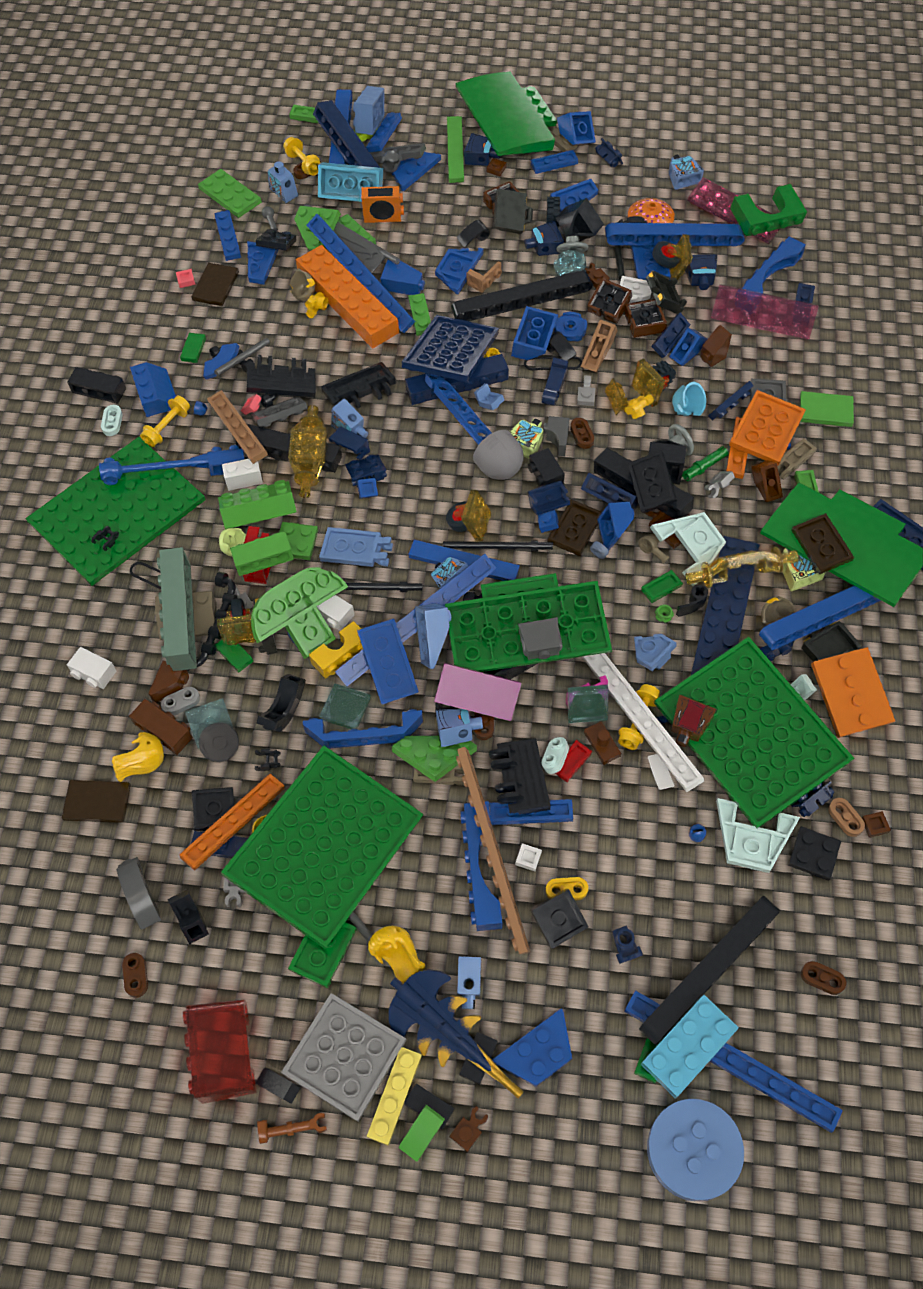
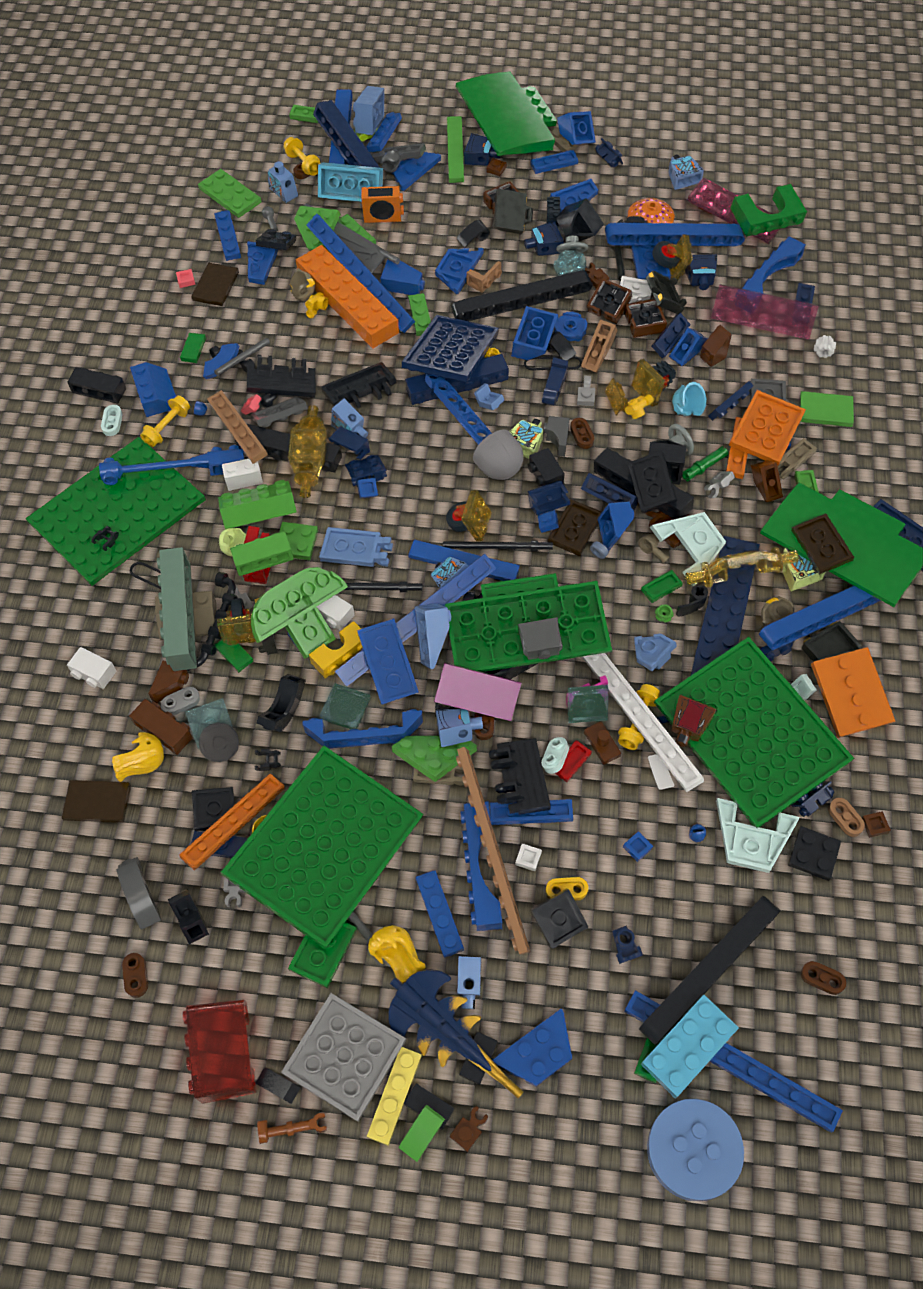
(439, 914): none -> blue plate
(638, 846): none -> blue plate
(824, 346): none -> white gear

